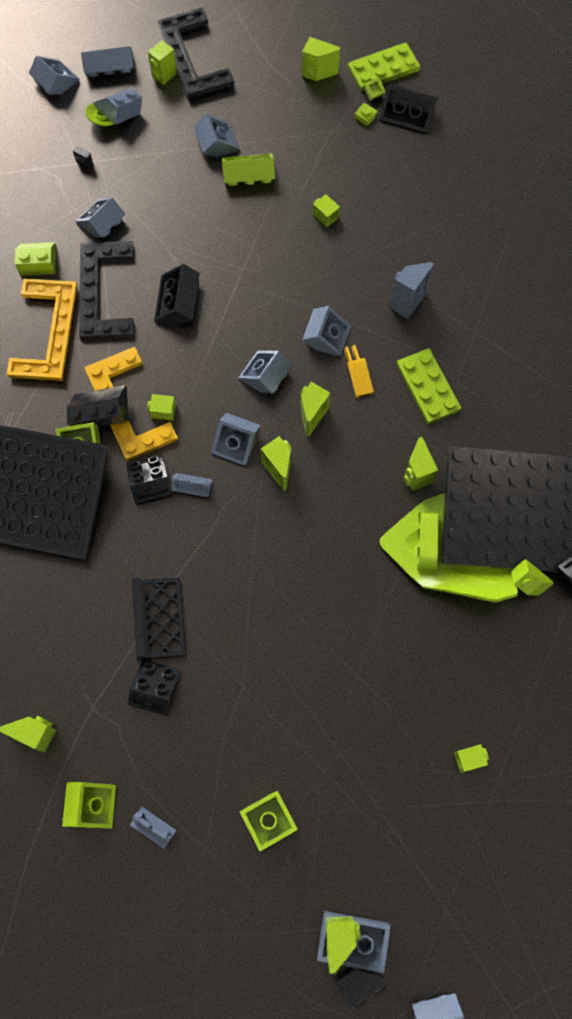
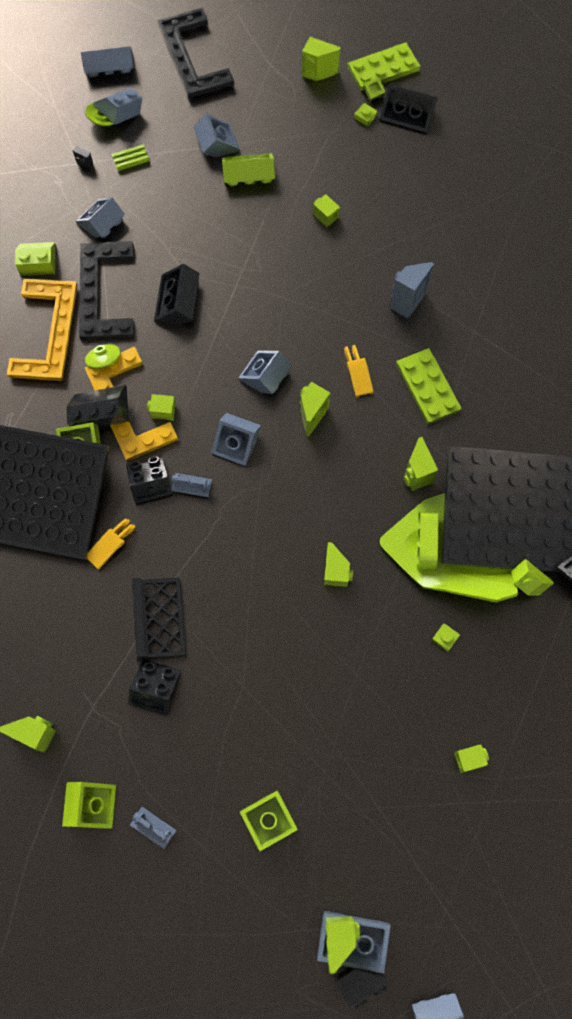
(52, 75): sand blue slope -> none
(102, 356): none -> lime dish
(109, 544): none -> yellow arm
(129, 155): none -> lime tile
(162, 62): lime brick -> none
(277, 460): lime slope -> none
(327, 331): sand blue slope -> none
(337, 568): none -> lime slope
(445, 637): none -> lime plate

